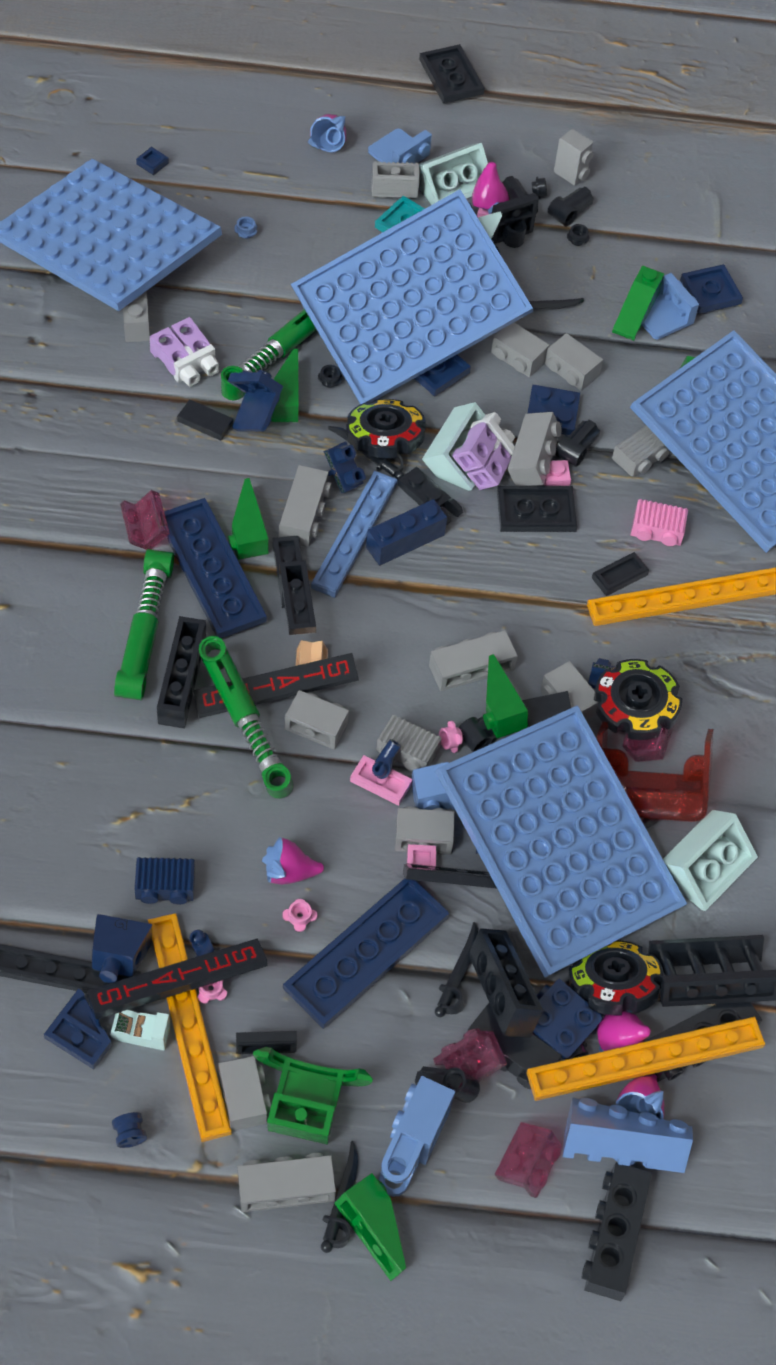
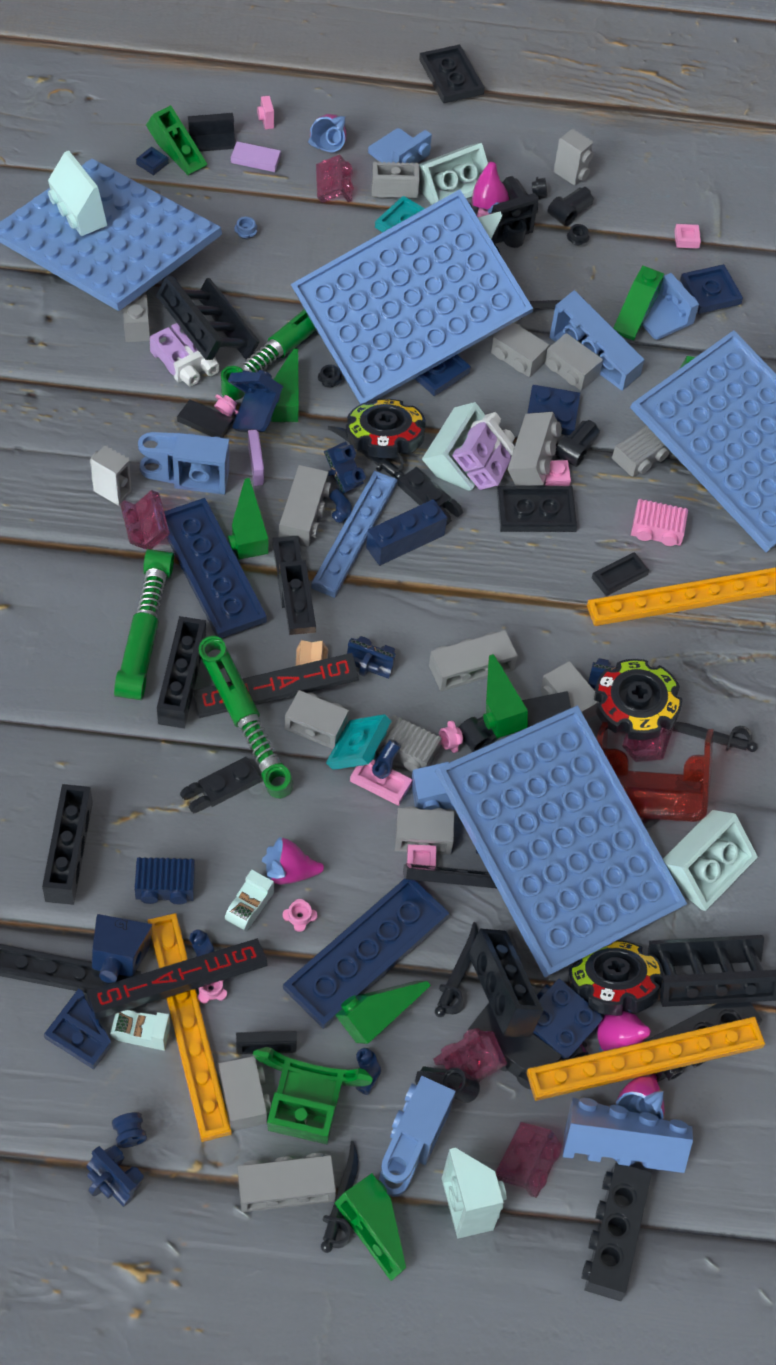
(67, 844): none -> black brick
(76, 196): none -> light aqua slope
(110, 1178): none -> dark blue hips
(111, 475): none -> light grey brick
(175, 140): none -> green slope
(187, 461): none -> medium blue brick
(197, 327): none -> black fence
(212, 131): none -> black panel
(221, 785): none -> black hinge
(226, 405): none -> bright pink plate
(250, 900): none -> light aqua leg
(255, 156): none -> lavender tile
(256, 457): none -> lavender tile
(266, 112): none -> bright pink plate
(334, 179): none -> clear pink bracket
(343, 506): none -> dark blue arm
(359, 742): none -> teal plate
(368, 1061): none -> dark blue arm
(371, 658): none -> dark blue hips
(372, 1012): none -> green slope
(472, 1194): none -> light aqua slope
(579, 320): none -> medium blue wedge
(687, 236): none -> bright pink plate
(720, 738): none -> black sword

